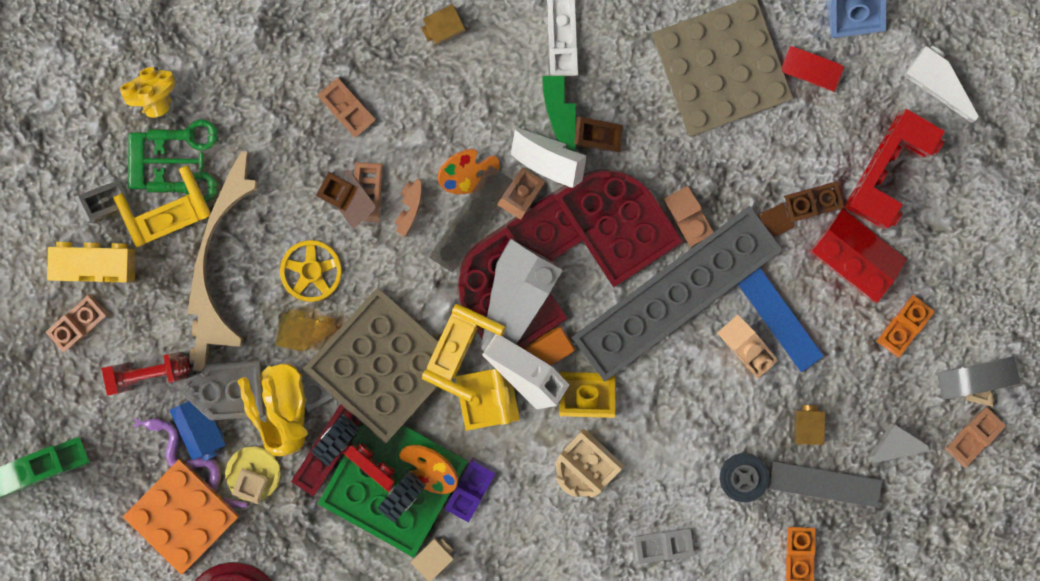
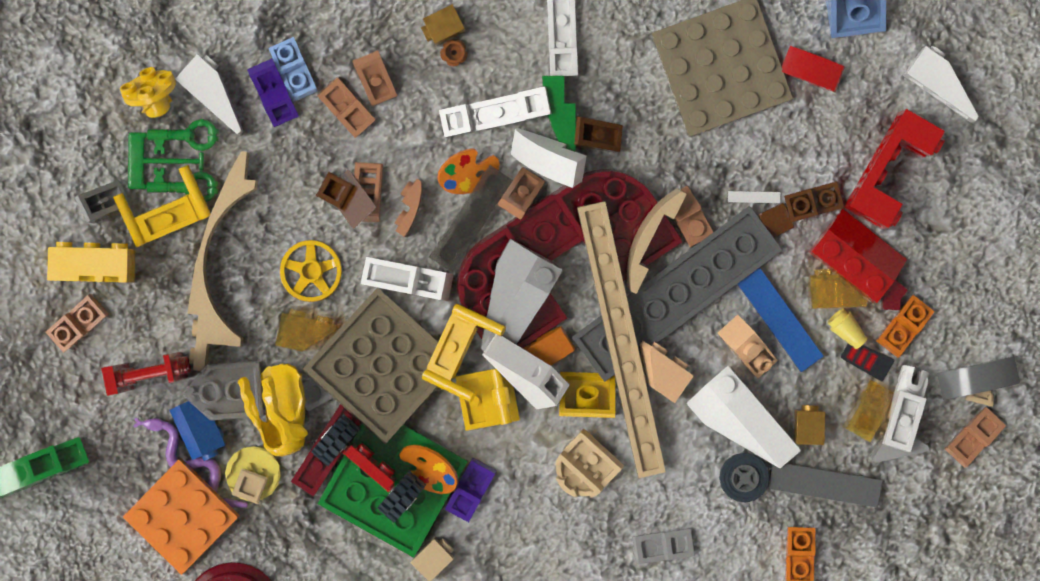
(209, 88): none -> white slope
(273, 92): none -> dark purple slope
(293, 69): none -> light blue slope
(374, 78): none -> nougat slope
(407, 279): none -> white slope
(448, 47): none -> dark orange plate
(495, 112): none -> white slope
(621, 339): none -> tan plate
(663, 374): none -> light nougat slope
(669, 206): none -> tan slope
(738, 415): none -> white wedge
(753, 197): none -> white sticker
(831, 291): none -> clear yellow slope
(847, 328): none -> light yellow cone
(868, 360): none -> black sticker
(868, 411): none -> clear yellow slope
(892, 297): none -> dark red piece
(906, 409): none -> white plate

